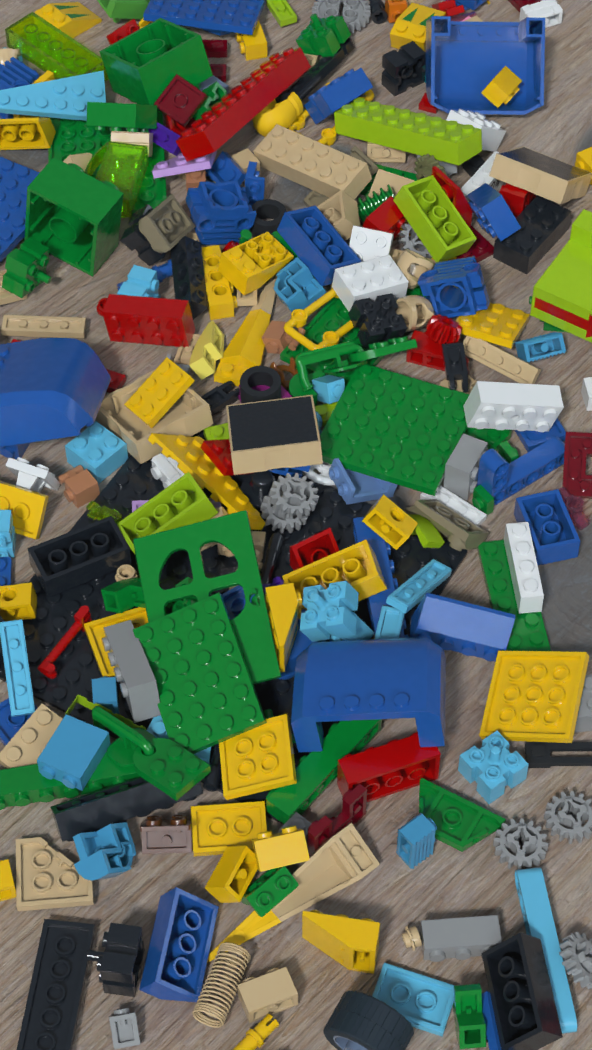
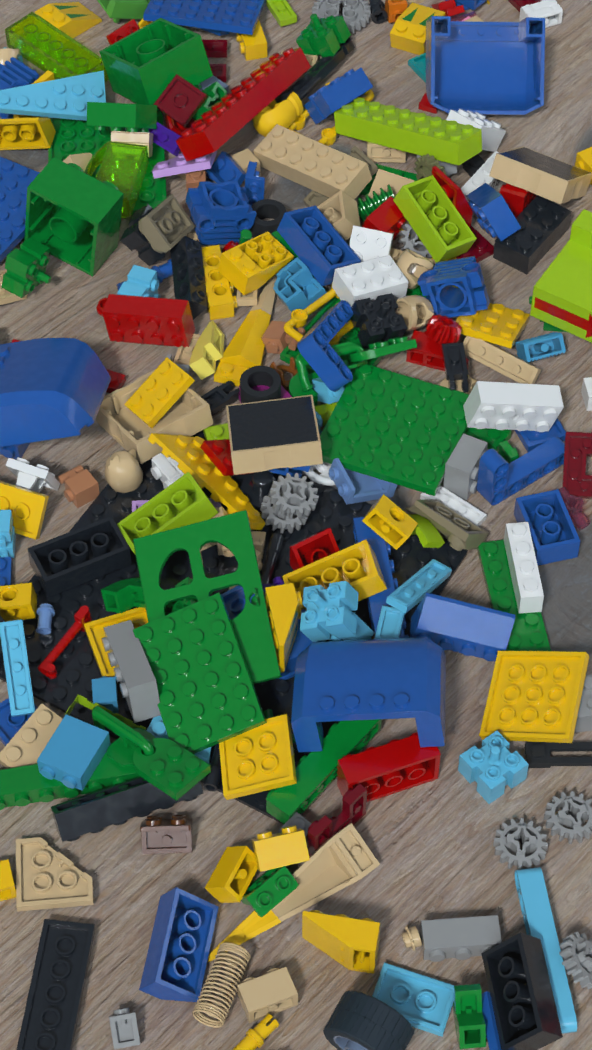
(43, 326): tan plate -> none
(45, 614): none -> medium blue pin
(97, 451): medium azure brick -> none
(99, 513): clear neon green plate -> none
(105, 852): dark azure brick -> none
(120, 960): black brick -> none
(123, 471): none -> tan piece
(125, 570): tan plate -> none
(226, 826): yellow plate -> none
(318, 352): none -> blue beam
(403, 68): black brick -> none
(416, 840): dark azure brick -> none
(457, 819): green wing -> none
(483, 500): green plate -> none
(502, 87): yellow brick -> none

